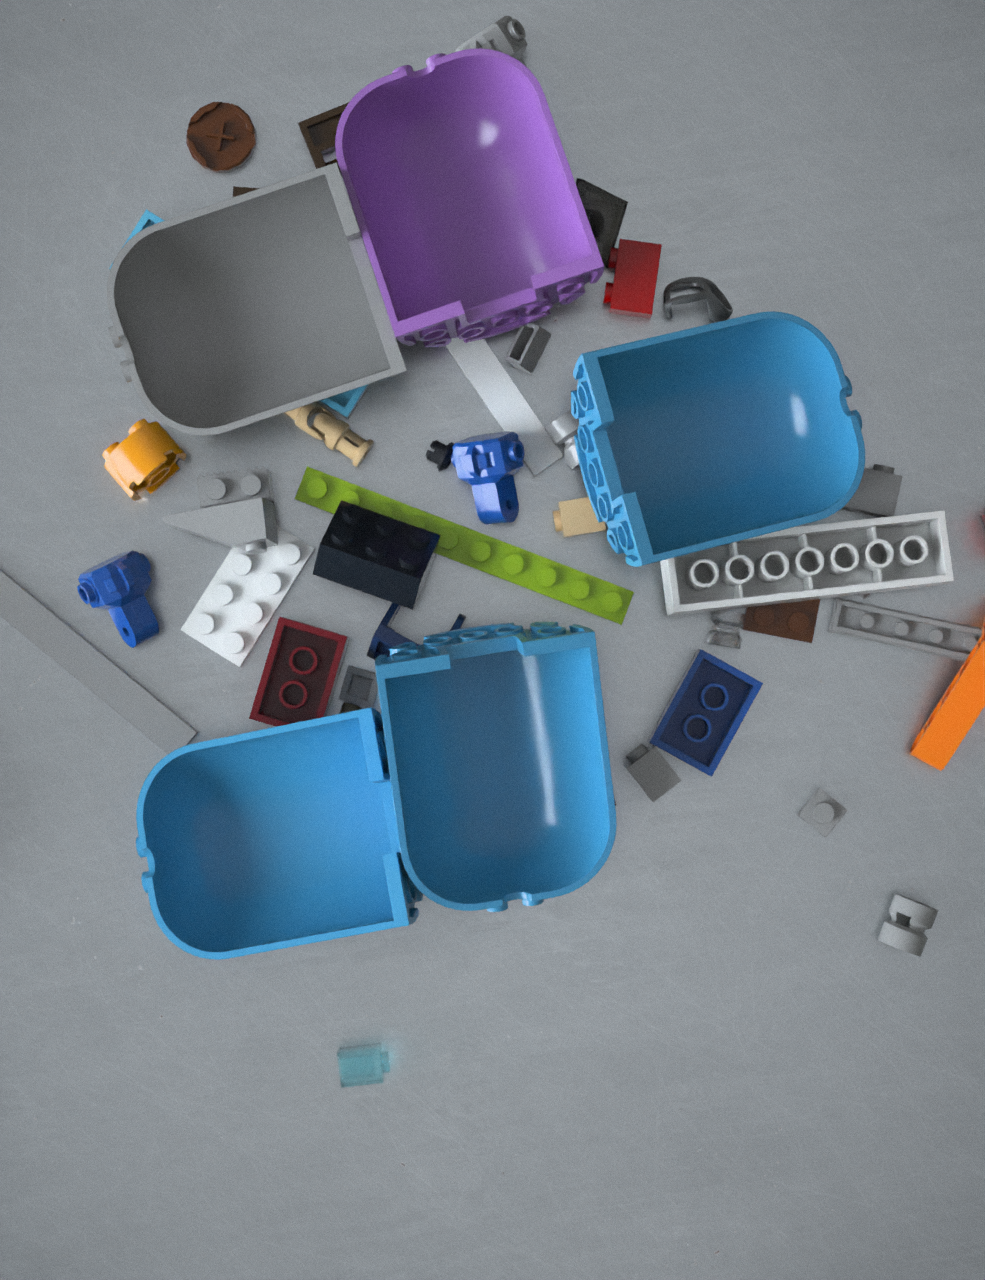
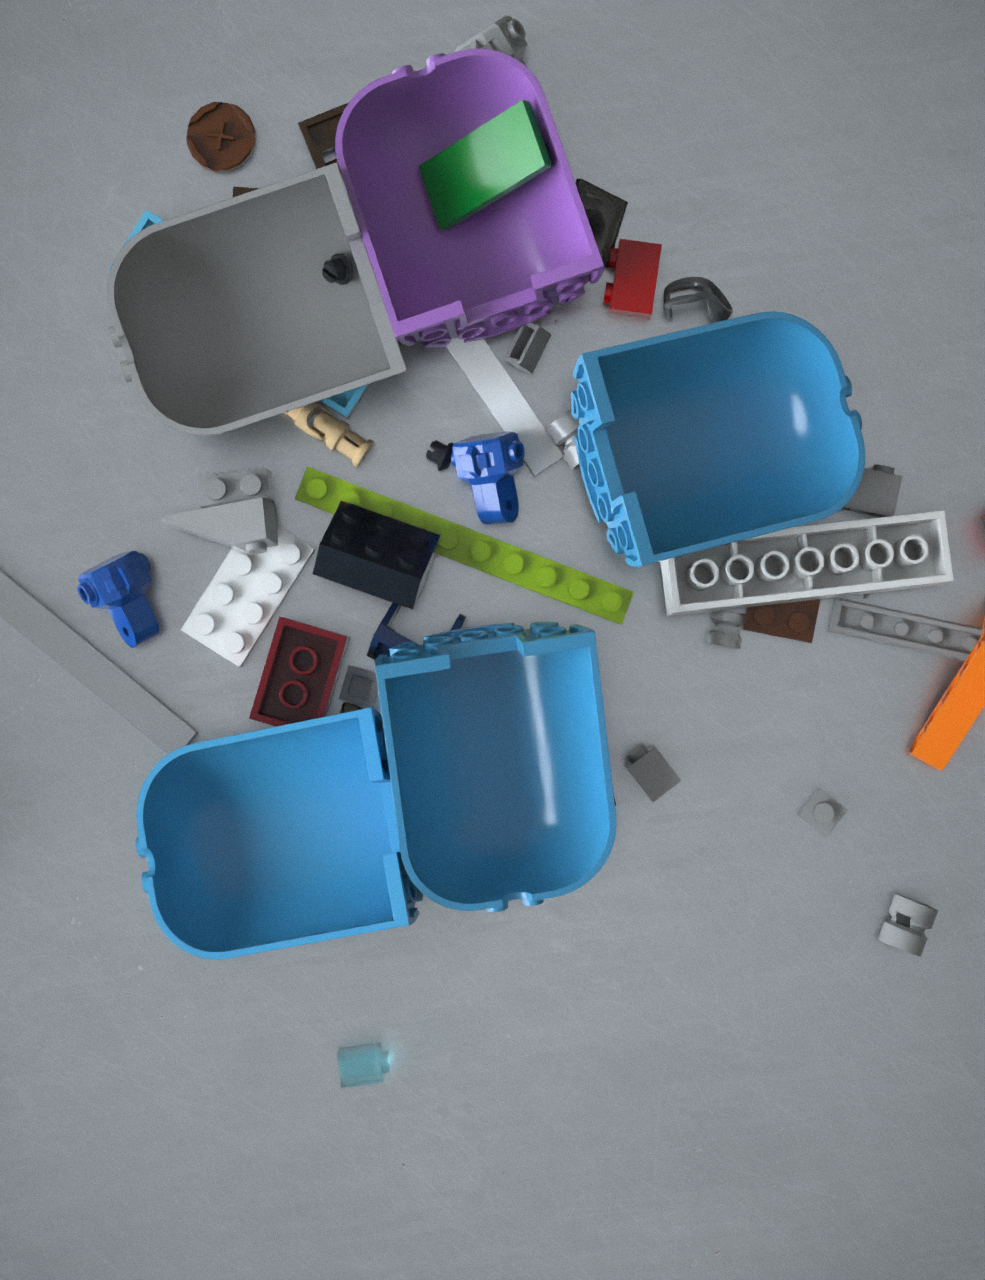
(143, 458): light orange brick -> none
(338, 269): none -> black piece
(485, 165): none -> green tile
(576, 518): tan brick -> none
(705, 712): blue brick -> none

